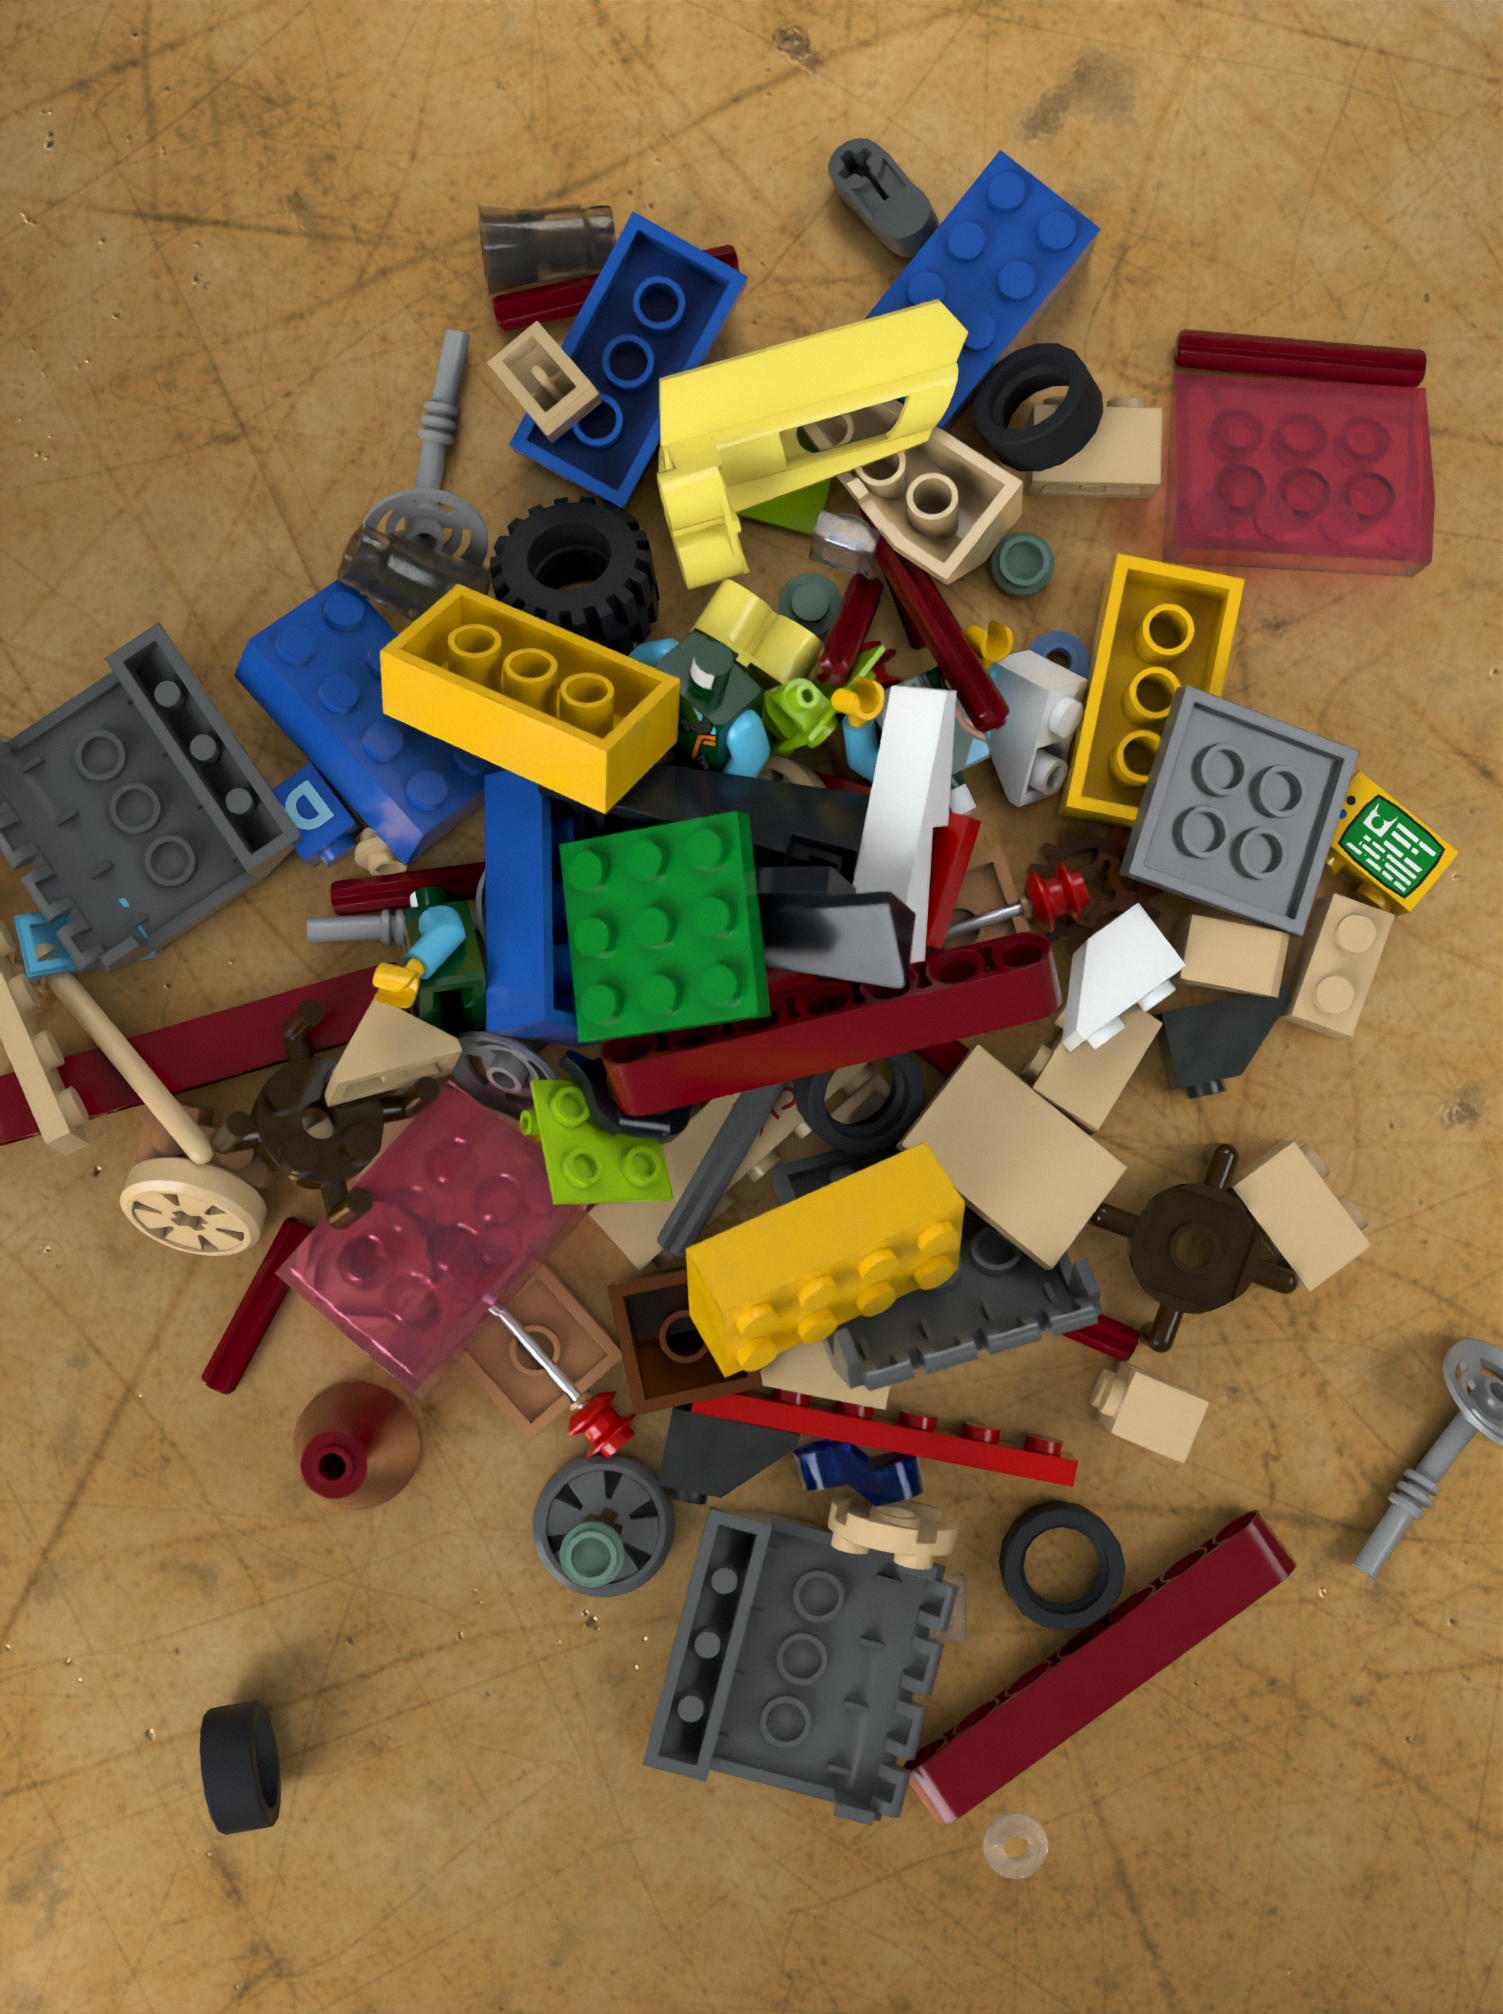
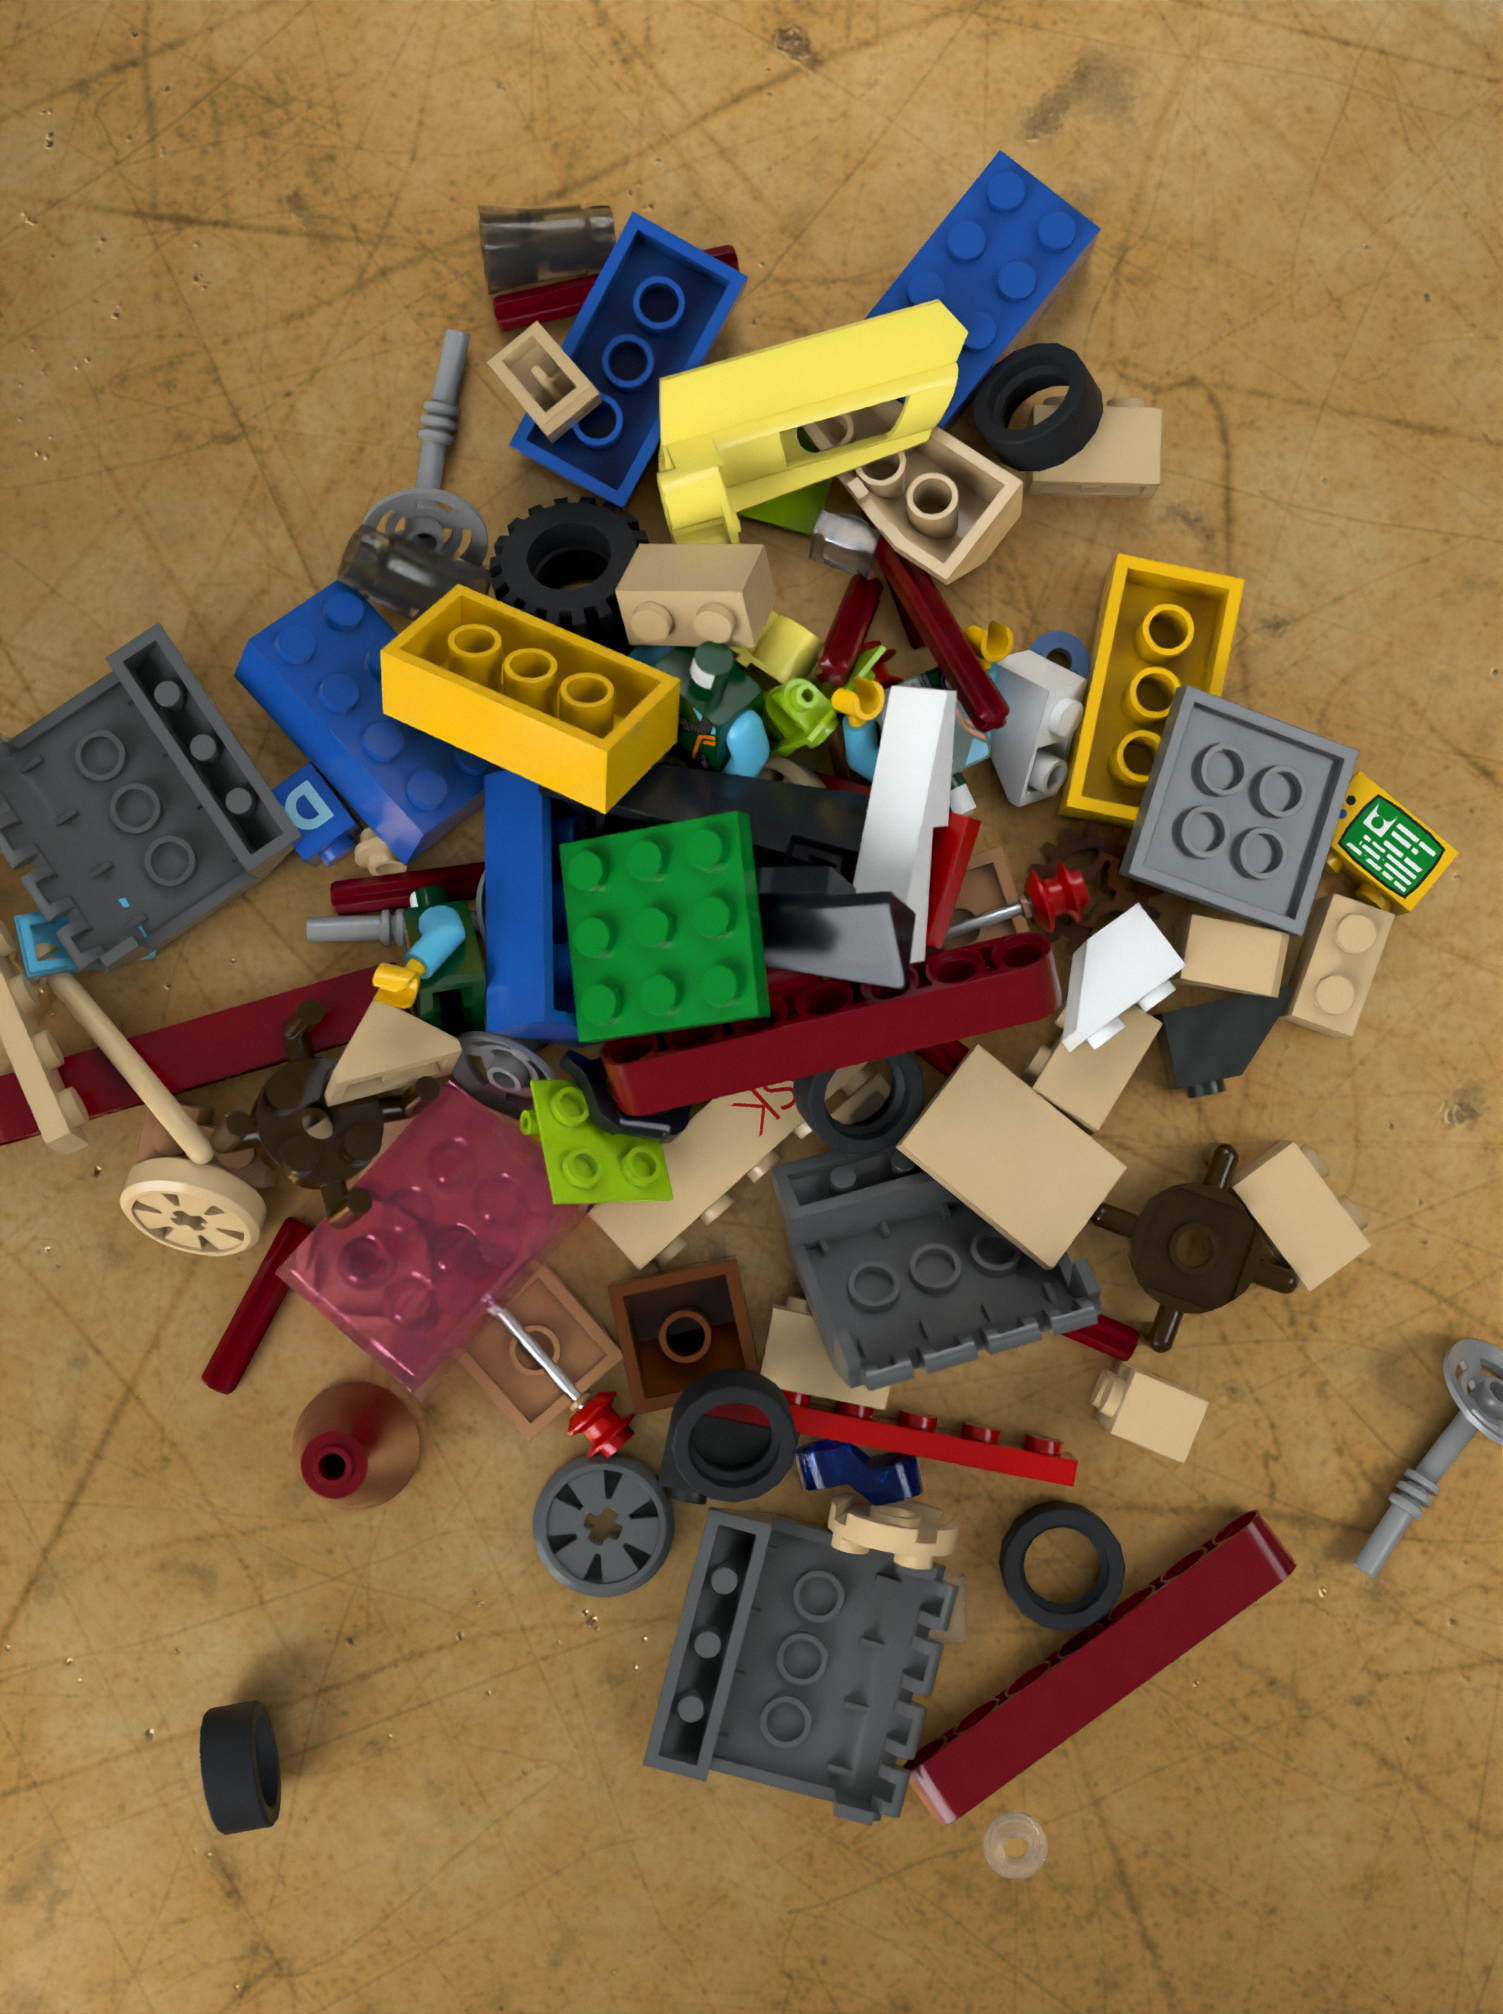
(592, 1554): sand green plate -> none
(696, 594): none -> tan brick
(717, 1168): dark grey axle -> none
(743, 1480): none -> black tyre
(810, 601): sand green plate -> none
(825, 1260): yellow brick -> none
(865, 174): dark grey piece -> none
(1022, 564): sand green plate -> none
(1299, 476): clear pink slope -> none
(1300, 358): dark red axle -> none

